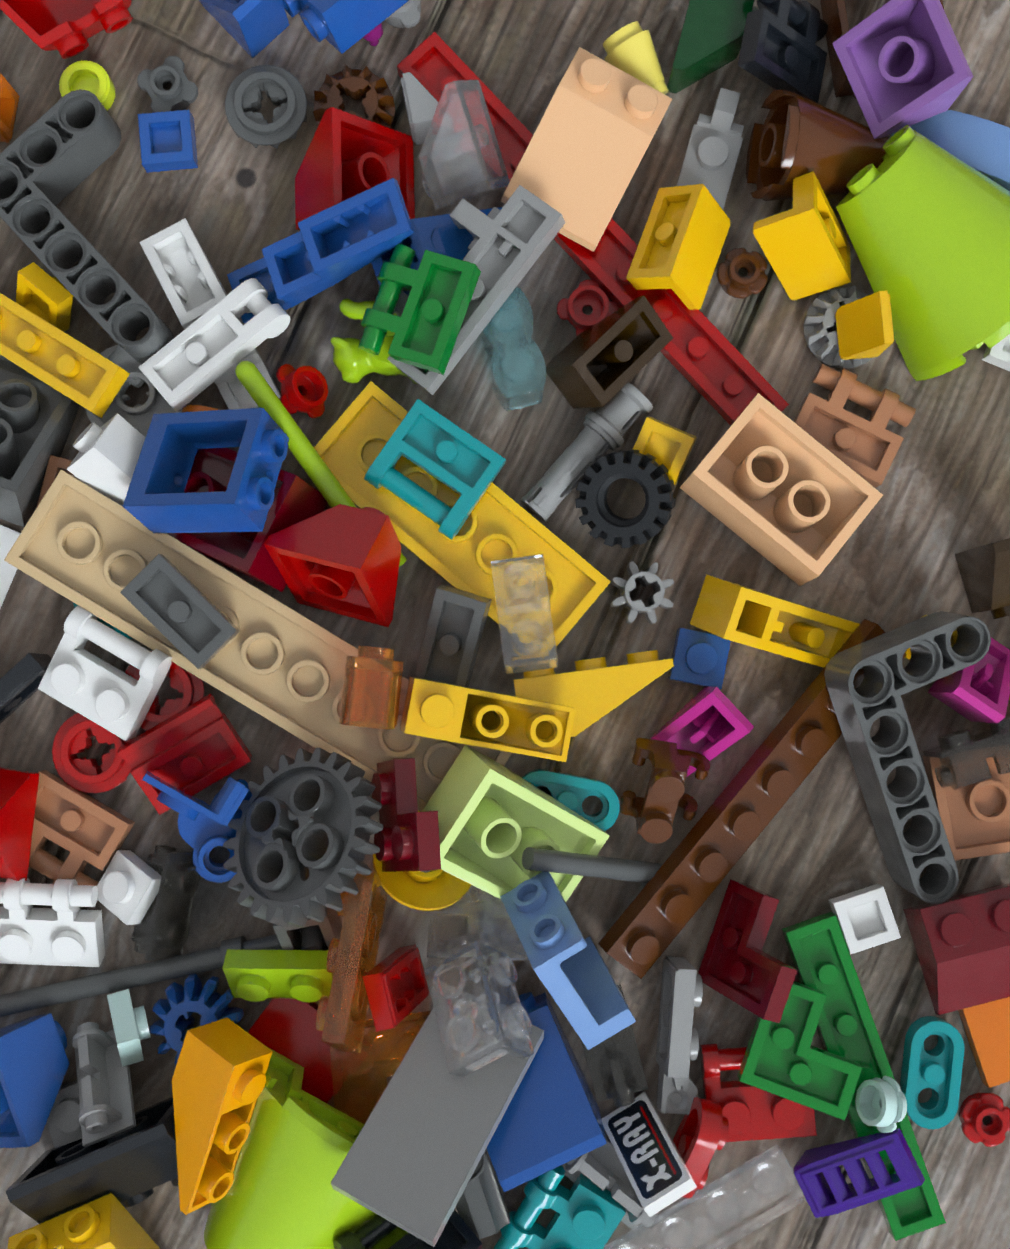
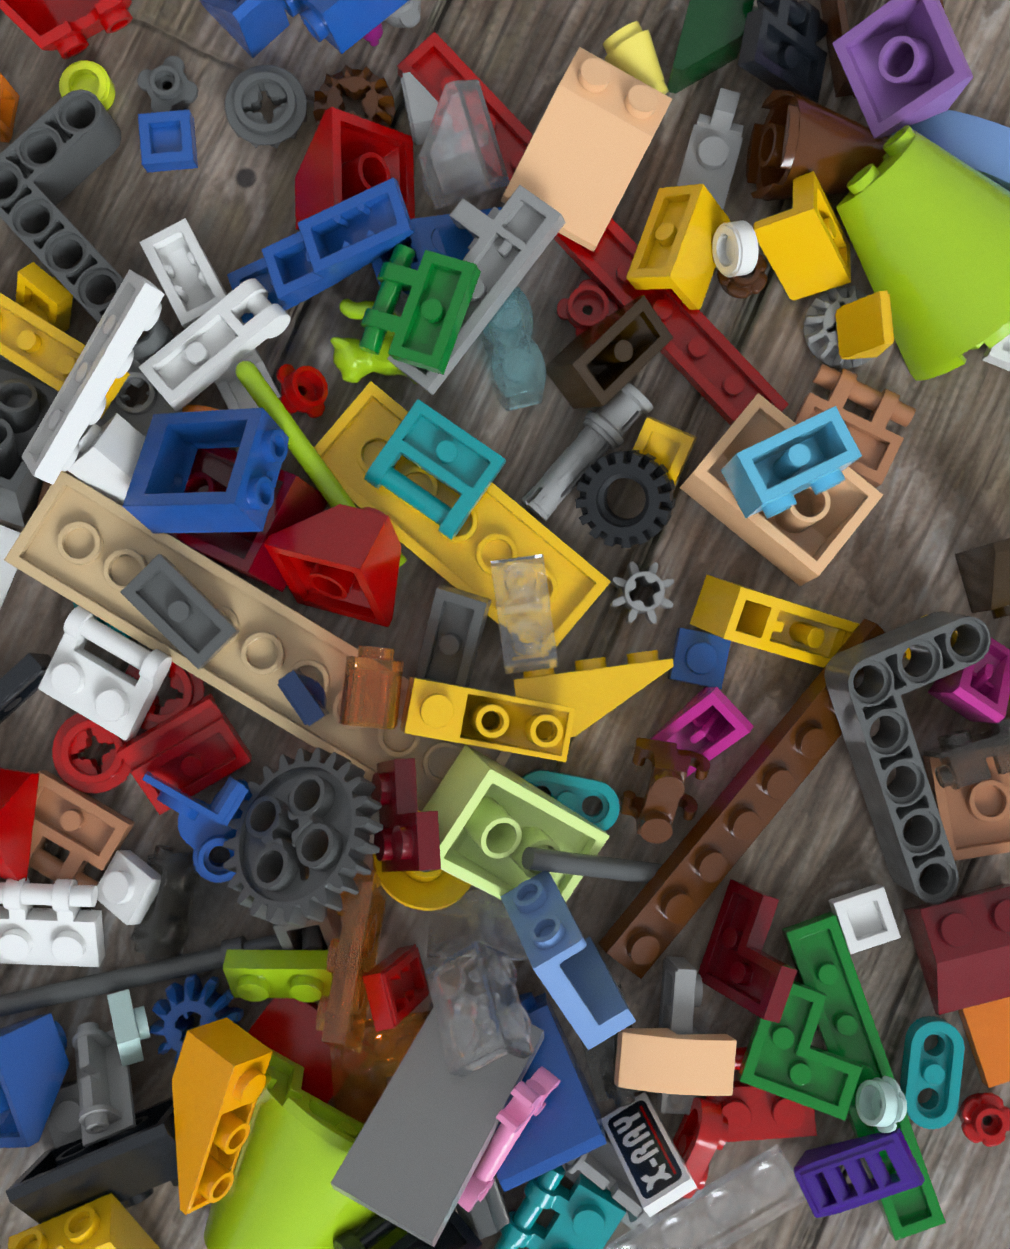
(83, 394): none -> white plate
(305, 696): none -> dark blue tile
(526, 1101): none -> bright pink bar
(674, 1062): none -> light nougat slope
(735, 248): none -> white tile
(790, 462): none -> medium azure brick

